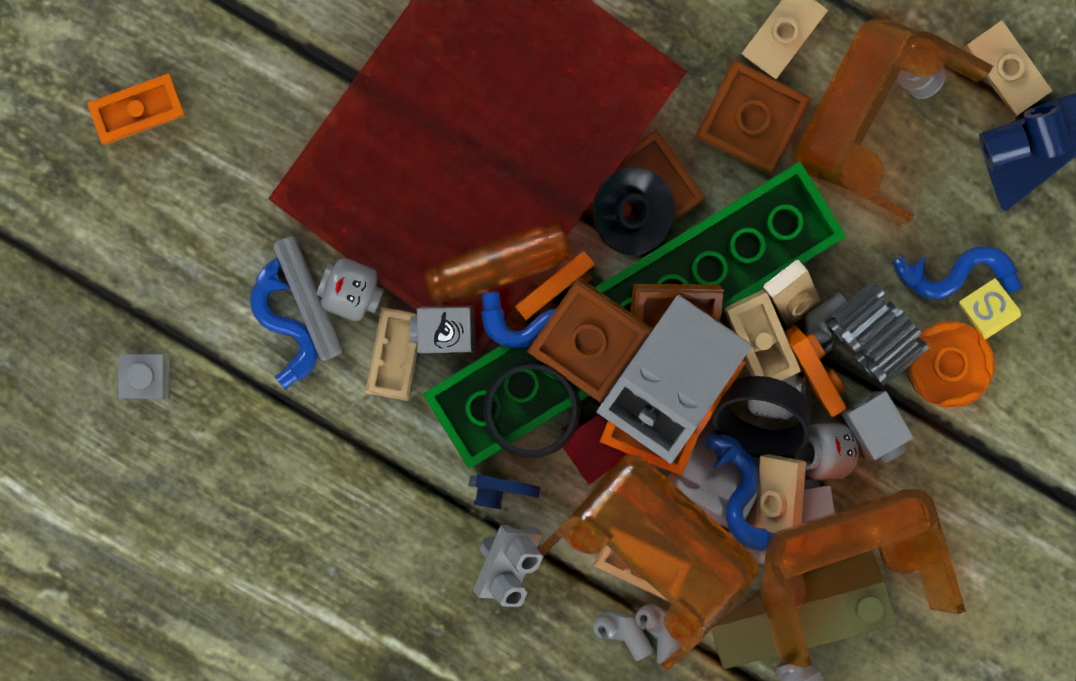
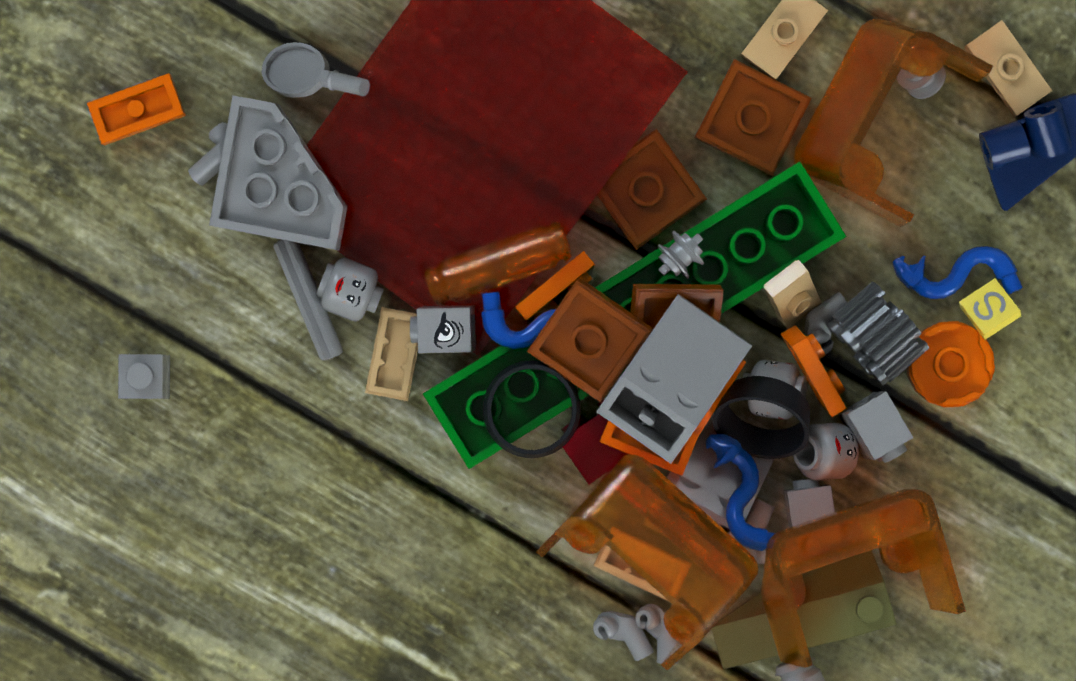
(209, 164): none -> light grey arm
(273, 181): none -> light grey plate
(302, 70): none -> light grey piece
(306, 358): blue animal -> none
(491, 490): dark blue piece -> none
(507, 561): light grey hips -> none
(650, 214): black dish -> none
(680, 254): none -> light grey wheel
(759, 325): tan slope -> none
(780, 493): tan plate -> none

